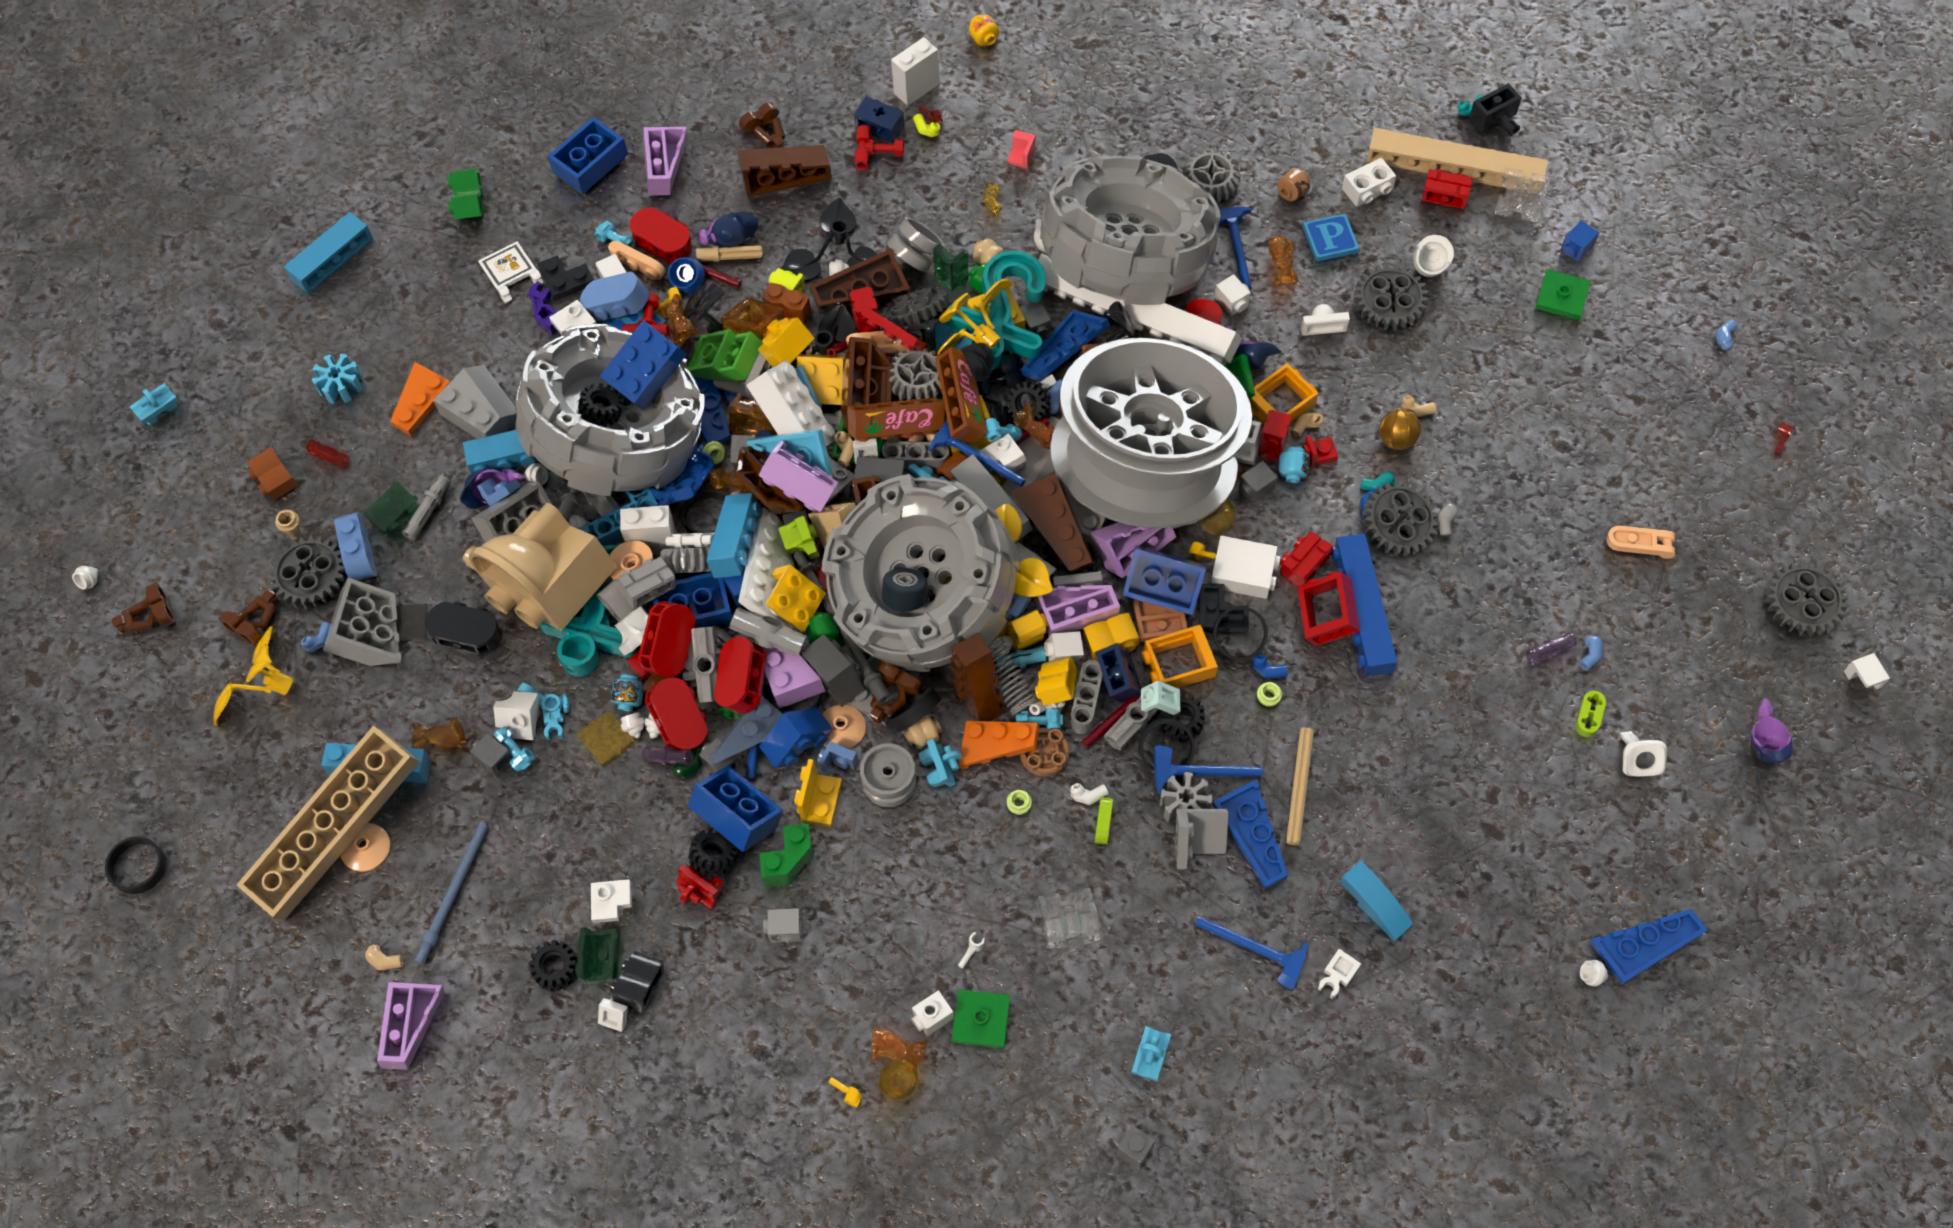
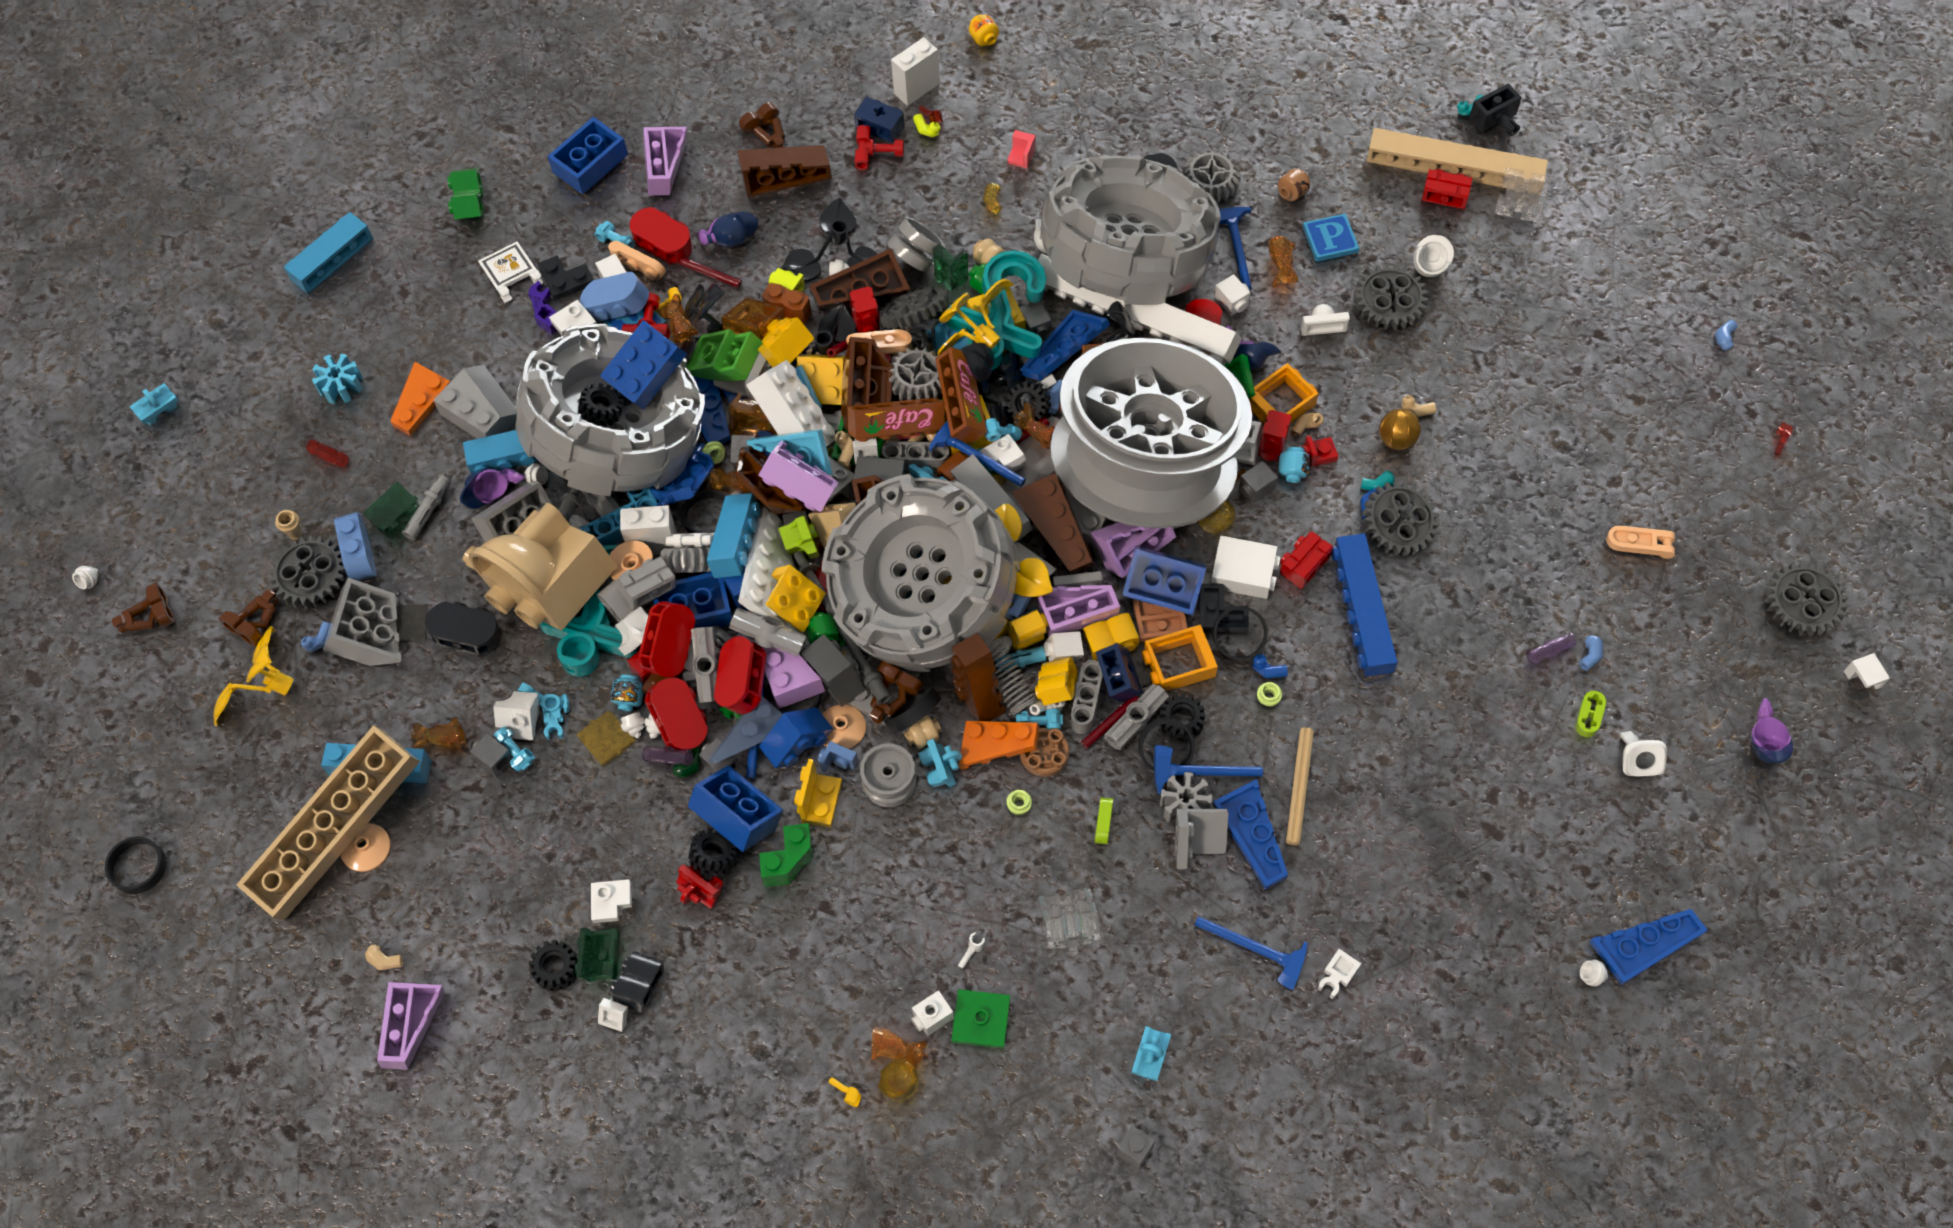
(271, 473): dark orange brick -> none
(431, 936): sand blue bar -> none
(493, 493): medium blue bracket -> none
(686, 274): blue hat -> none
(723, 253): tan axle -> none
(783, 925): light grey brick -> none
(892, 330): red plate -> none
(904, 589): black wheel -> none
(1086, 796): white arm -> none
(1160, 696): light aqua bracket -> none
(1199, 551): yellow hand -> none
(1334, 629): red window -> none
(1369, 182): white brick -> none
(1376, 900): dark azure slope -> none
(1445, 518): light grey arm -> none
(1562, 294): green plate -> none
(1579, 241): blue brick -> none

